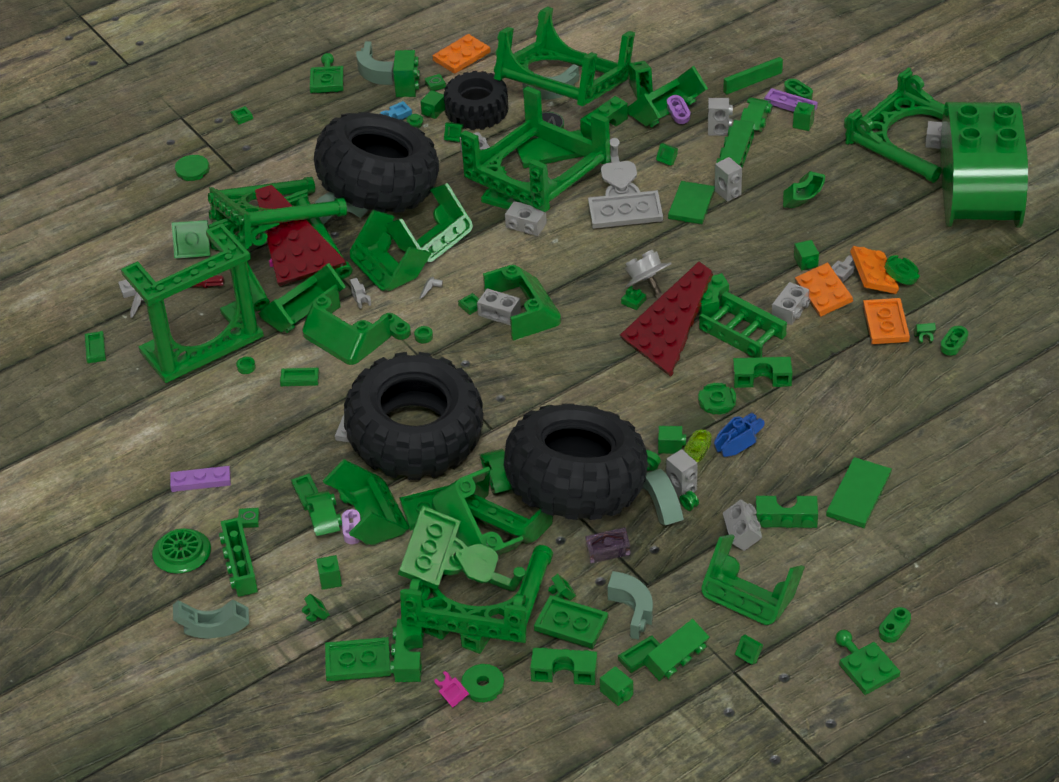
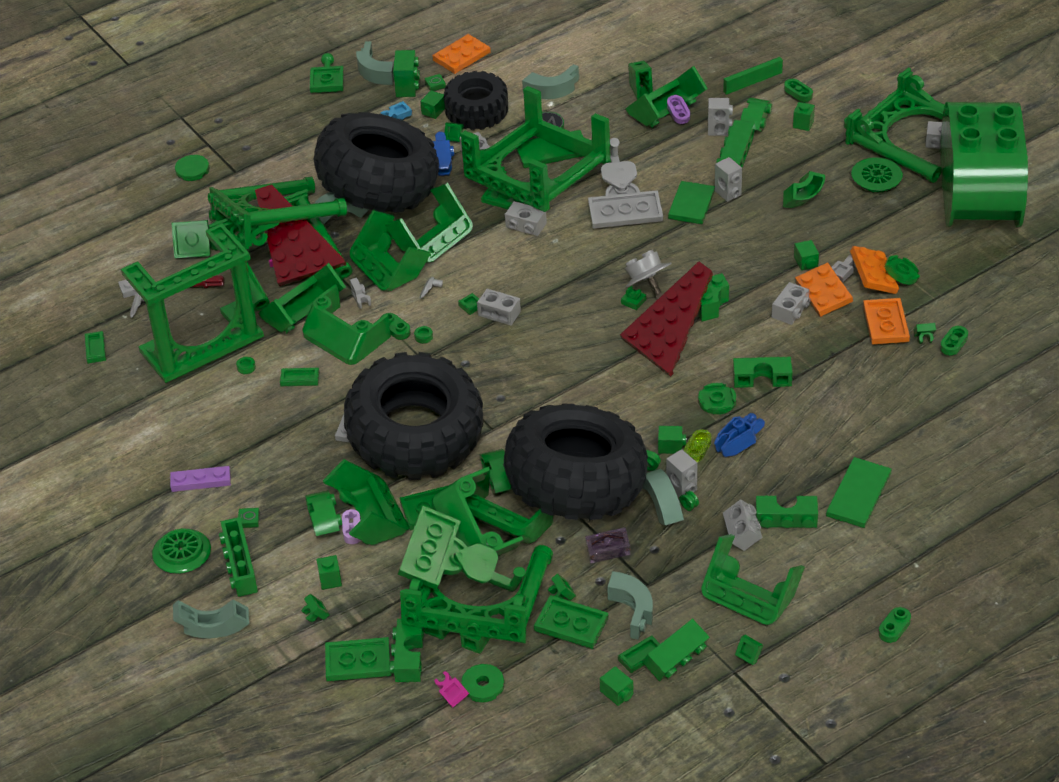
(241, 115): green tile -> none
(304, 486): green tile -> none
(415, 120): green plate -> none
(444, 153): none -> blue hinge
(540, 310): green windscreen -> none
(547, 662): green arch -> none
(551, 47): green arch -> none
(614, 109): green arch -> none
(667, 154): green tile -> none
(743, 311): green fence -> none
(786, 100): medium lavender plate -> none
(866, 666): green plate -> none
(876, 174): none -> green piece

